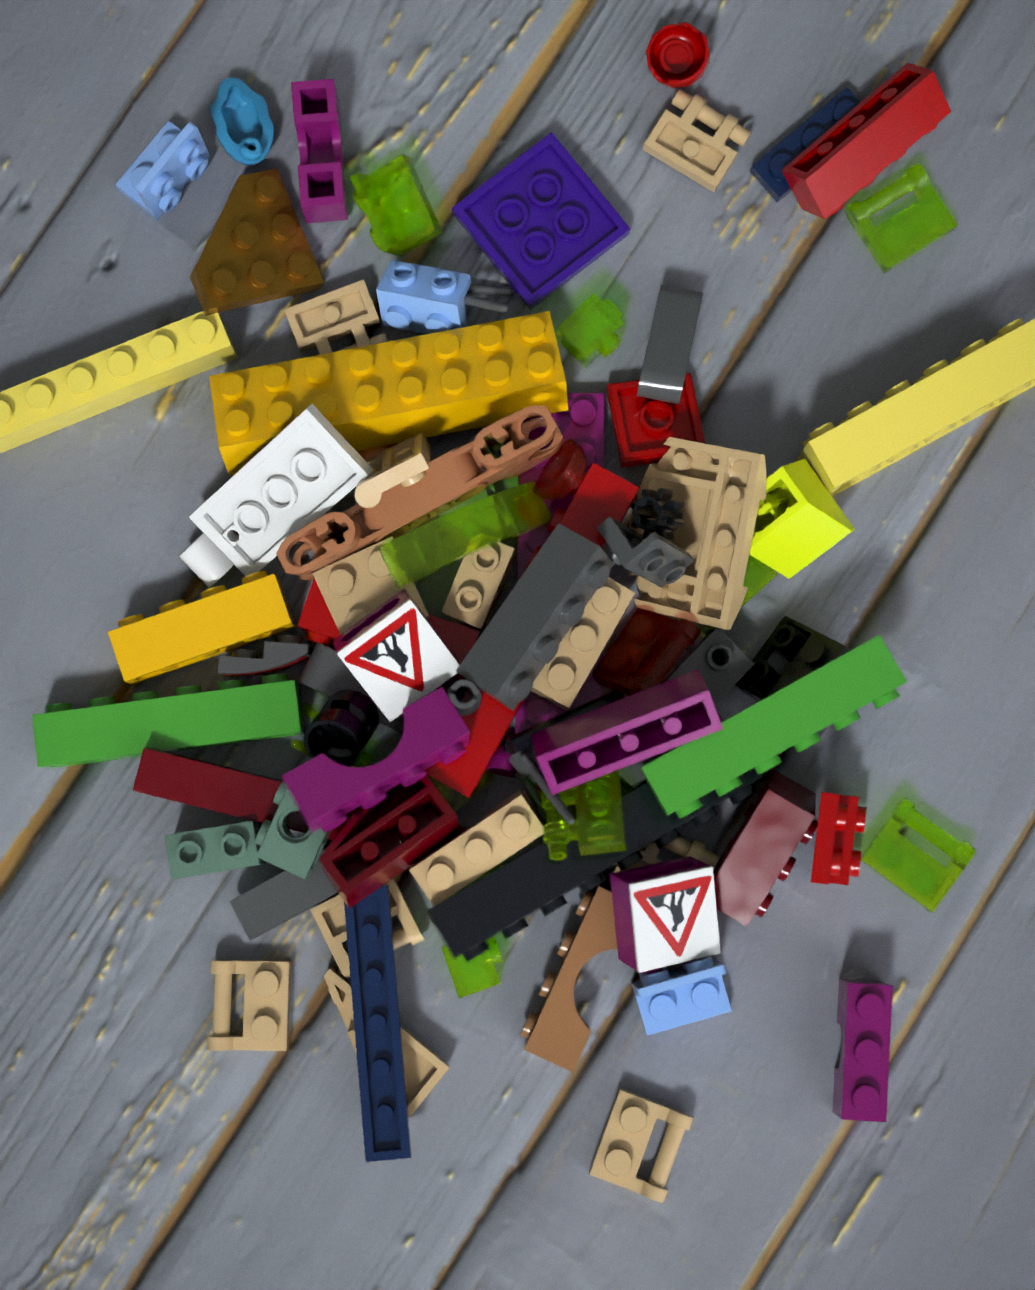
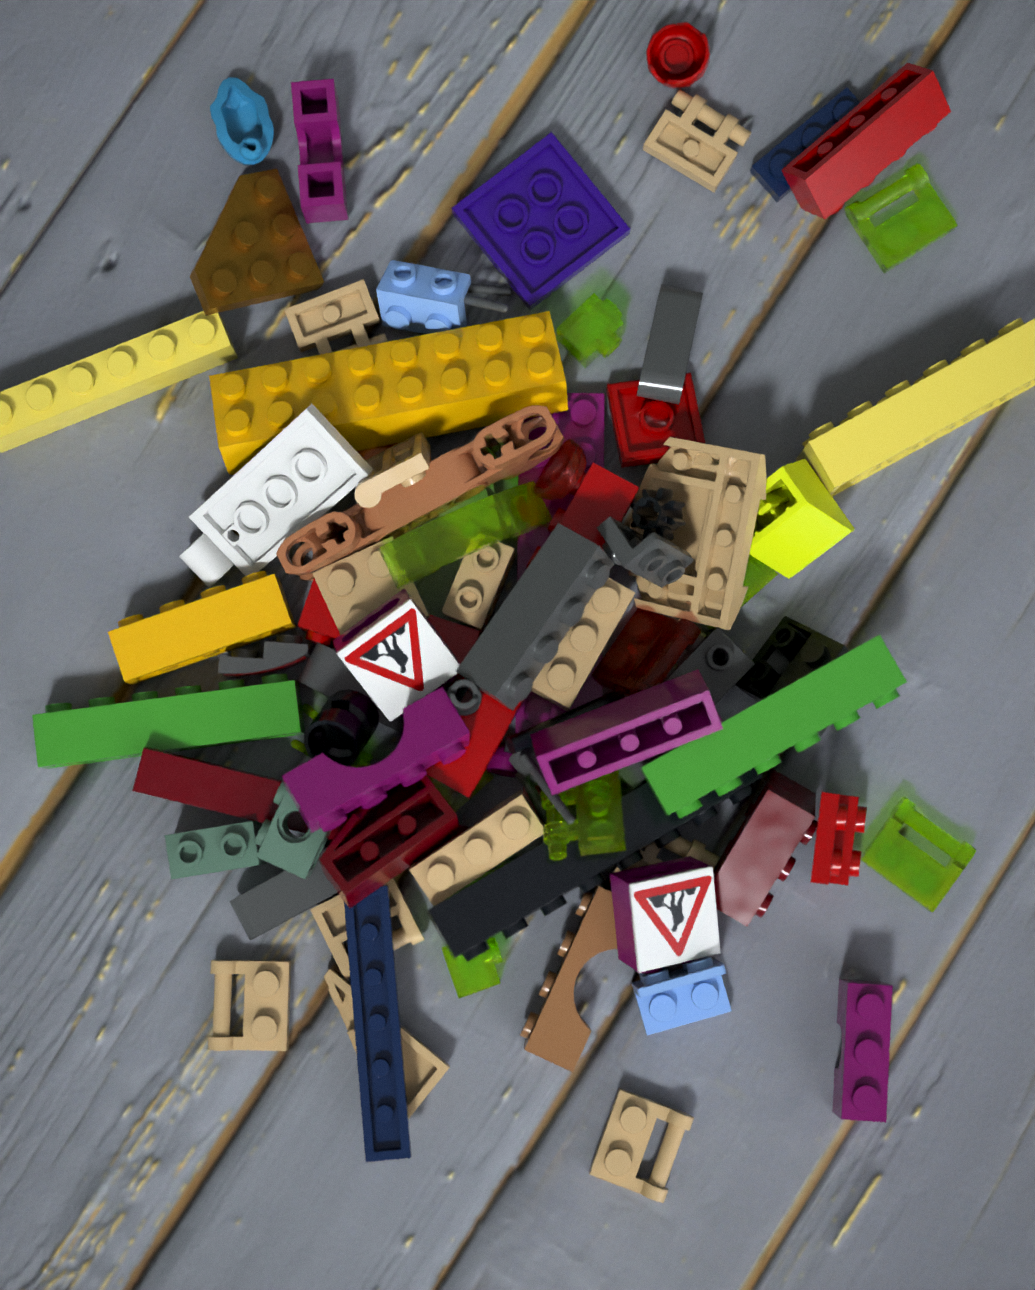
(165, 169): light blue bracket -> none
(396, 206): clear neon green bracket -> none

